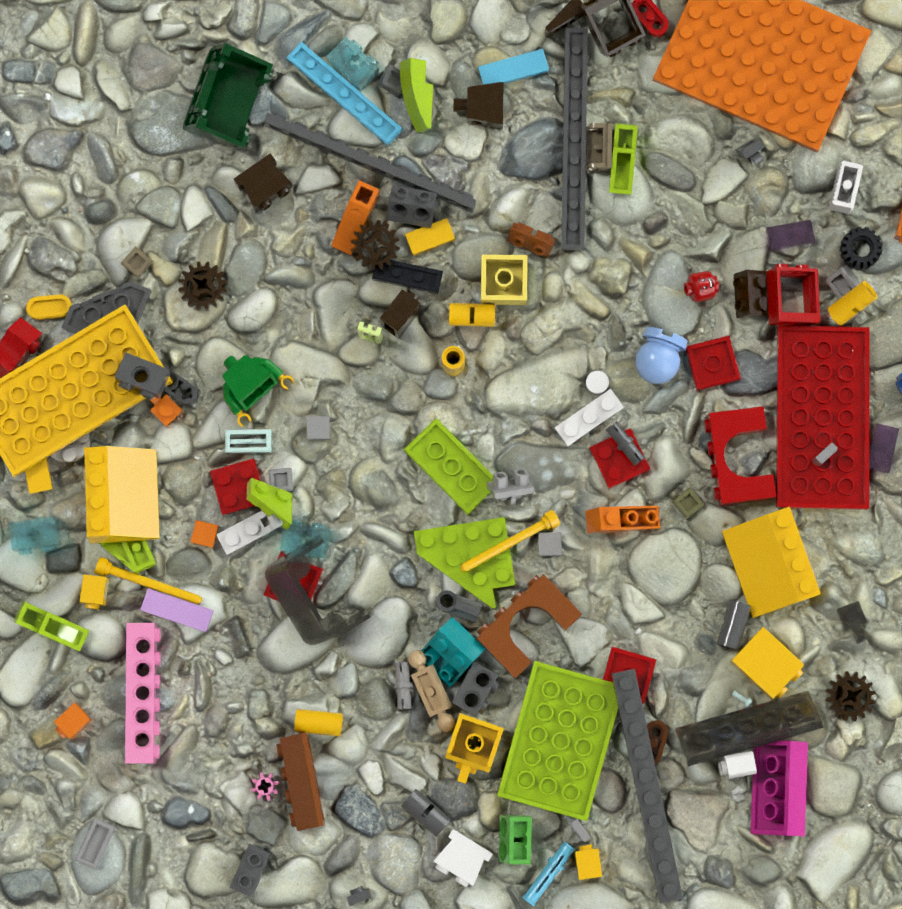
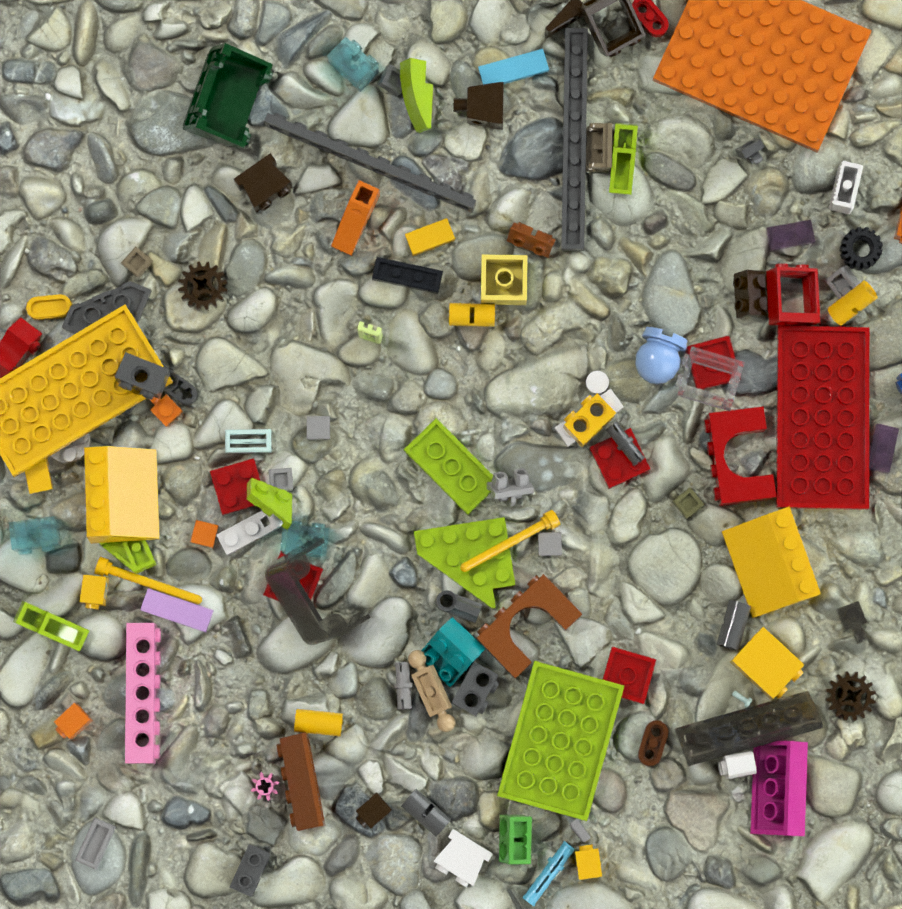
(248, 382): green torso -> none
(344, 93): medium azure tile -> none
(358, 895): dark grey plate -> none
(372, 811): none -> dark brown brick
(374, 254): dark brown gear -> none
(400, 313): dark brown hips -> none
(411, 206): dark grey brick -> none
(453, 352): yellow pin -> none
(482, 757): yellow hinge -> none
(593, 423): none -> yellow brick
(622, 519): orange slope -> none
(647, 786): dark grey plate -> none
(701, 286): red head -> none
(716, 362): none -> clear window
(825, 454): light grey tile -> none

